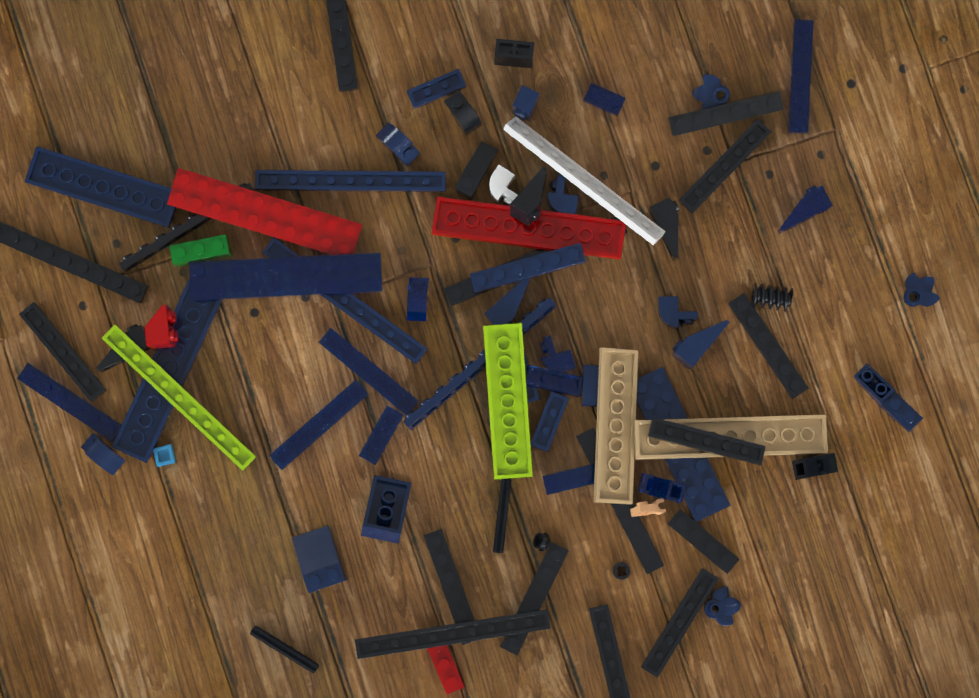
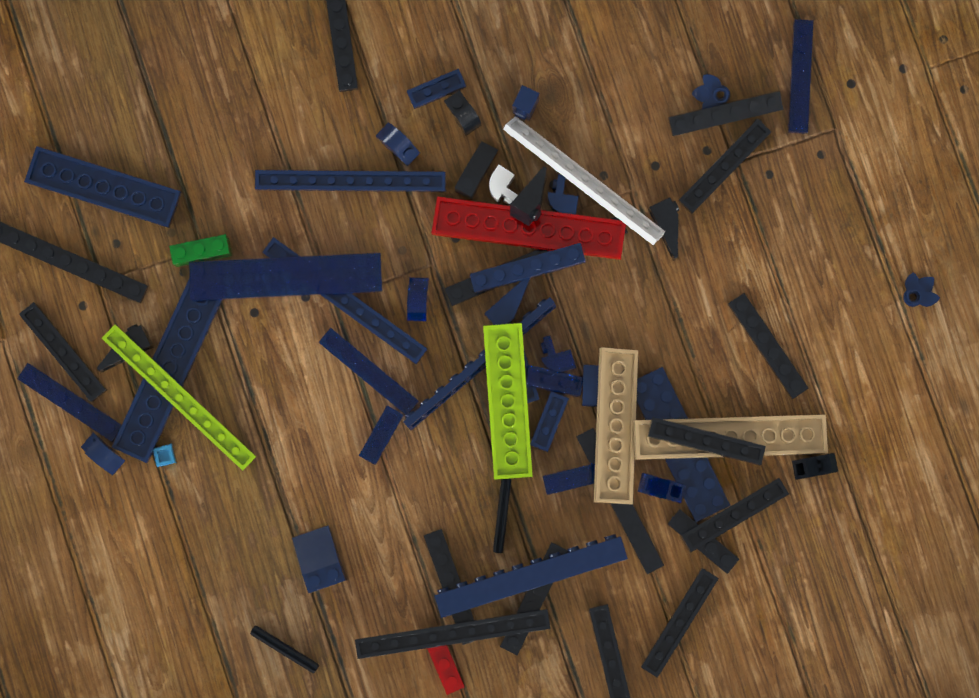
(160, 329): red slope -> none
(163, 241): black plate -> none
(263, 213): red plate -> none
(318, 425): clear blue plate -> none
(386, 509): dark blue slope -> none
(514, 53): black hinge -> none
(531, 576): none -> dark blue brick
(541, 541): black plate -> none
(604, 99): clear blue plate -> none
(627, 571): black bush -> none
(644, 508): light nougat plate -> none
(670, 315): dark blue brick -> none
(694, 346): dark blue slope -> none
(725, 606): dark blue plate -> none
(734, 515): none -> black plate
(772, 297): black piece -> none
(810, 205): clear blue slope -> none
(887, 398): dark blue slope -> none

